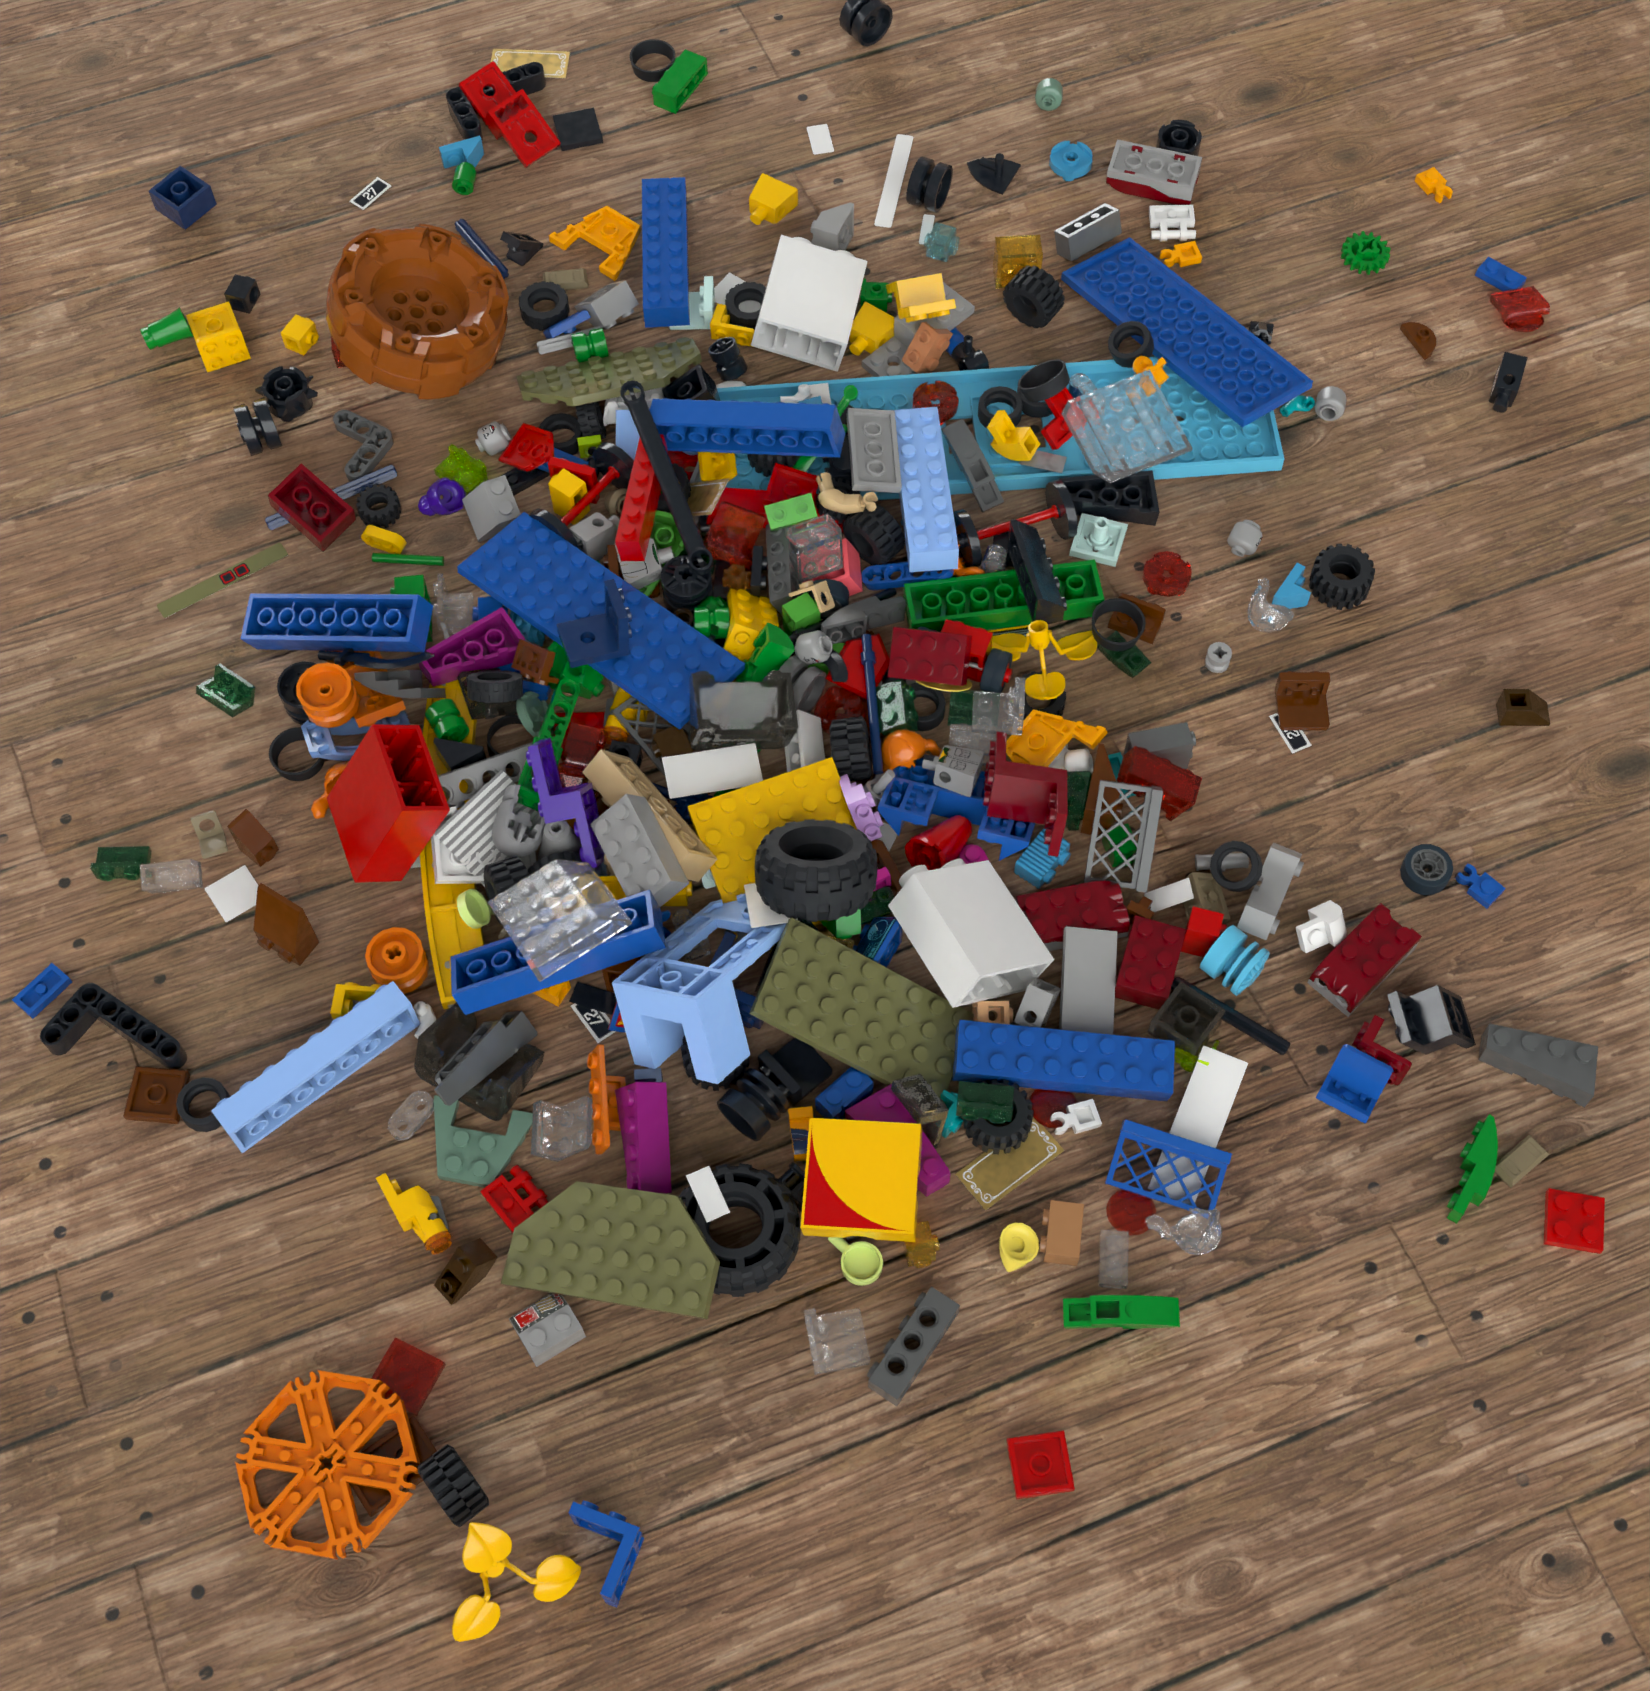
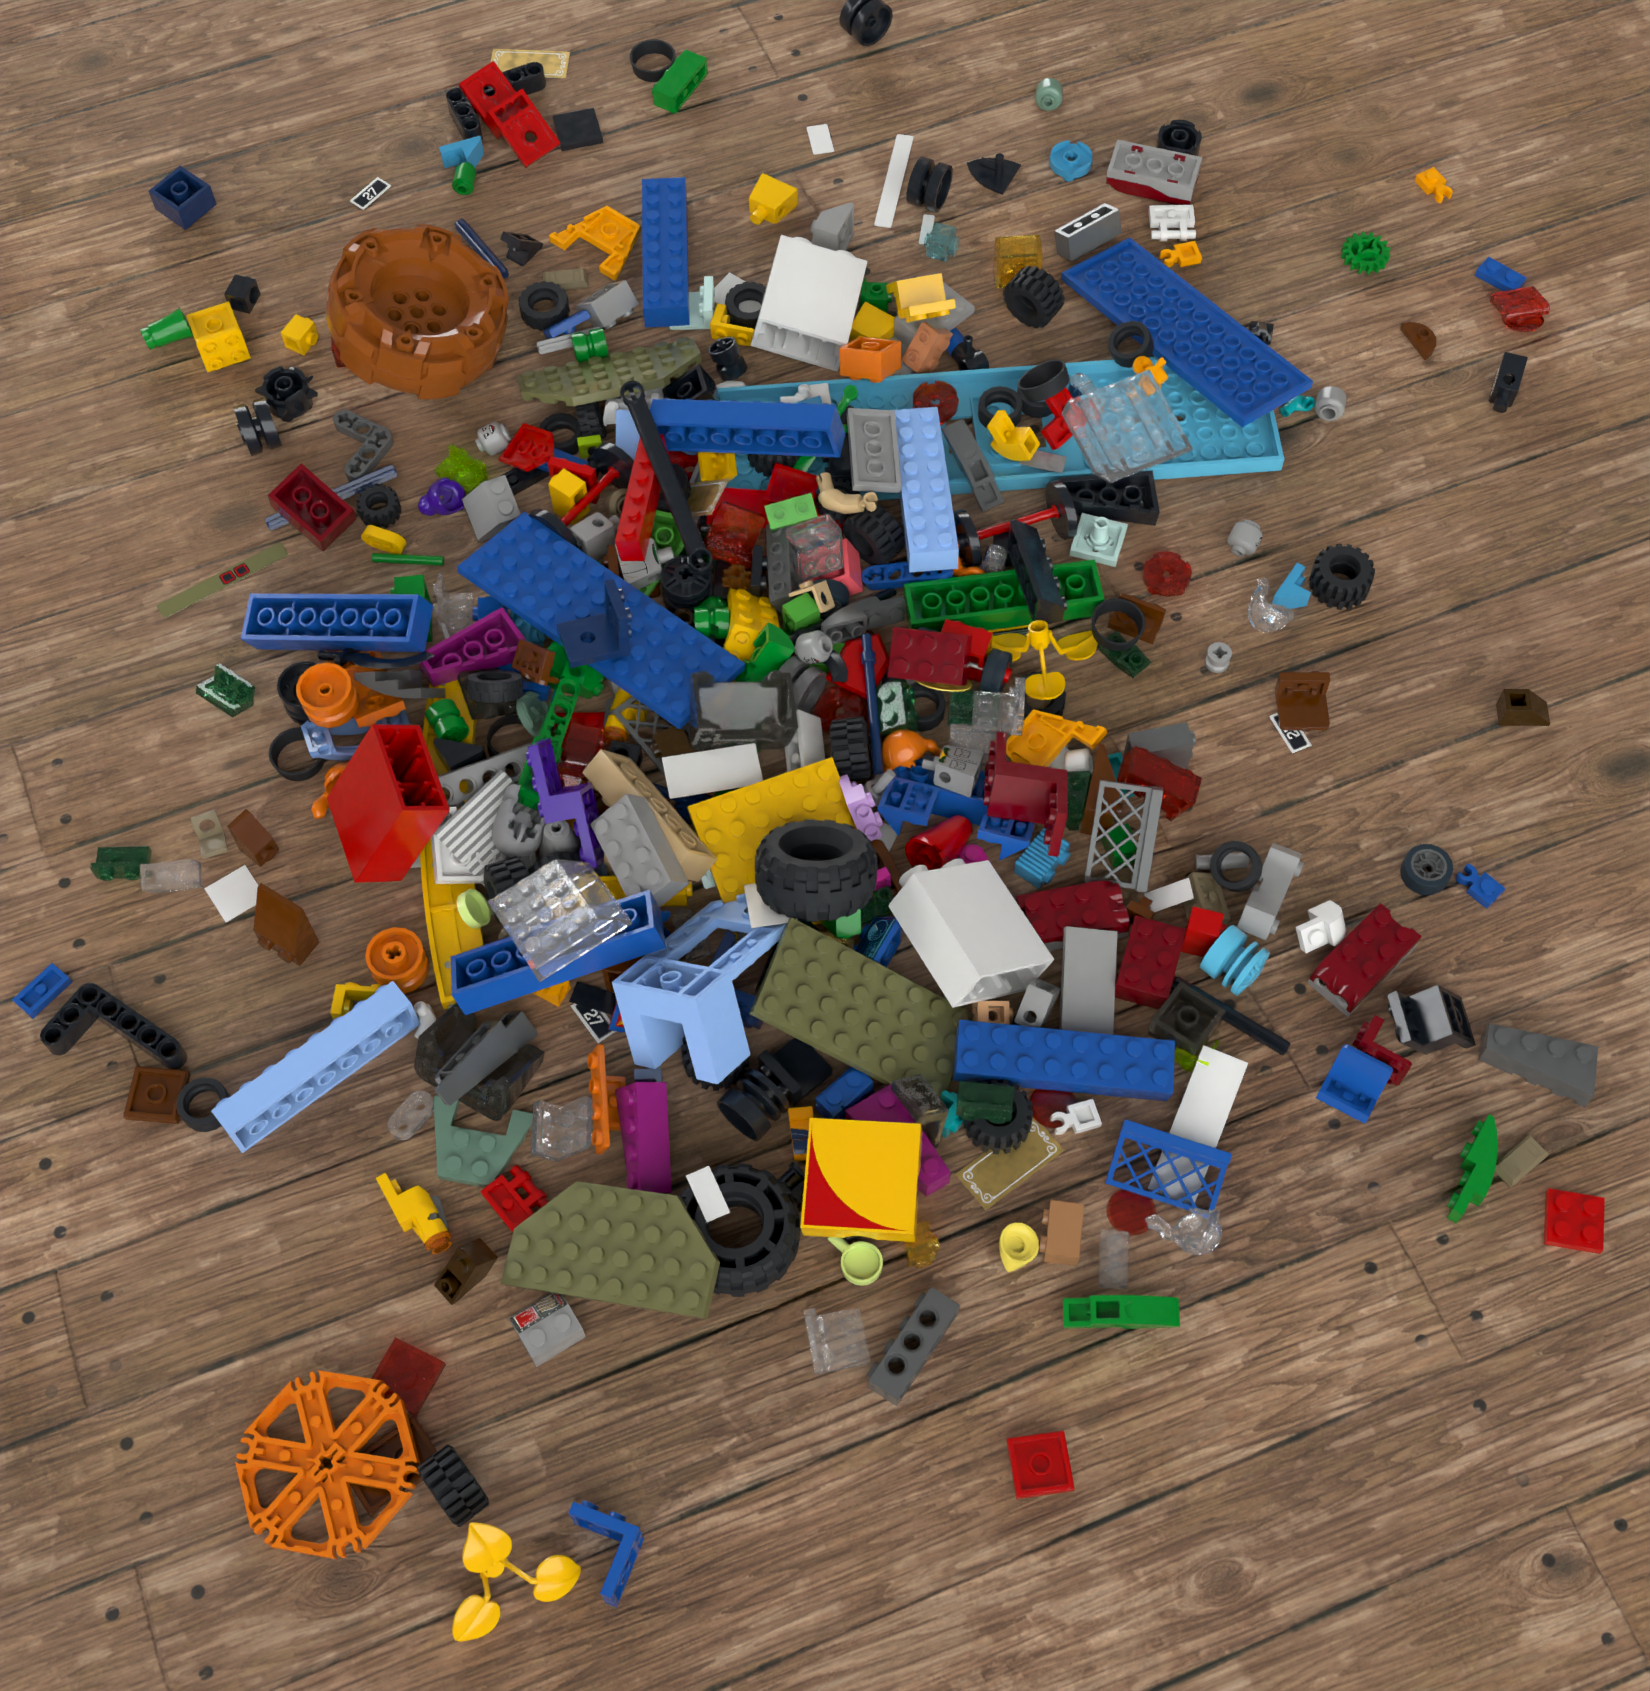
(870, 358): none -> orange brick

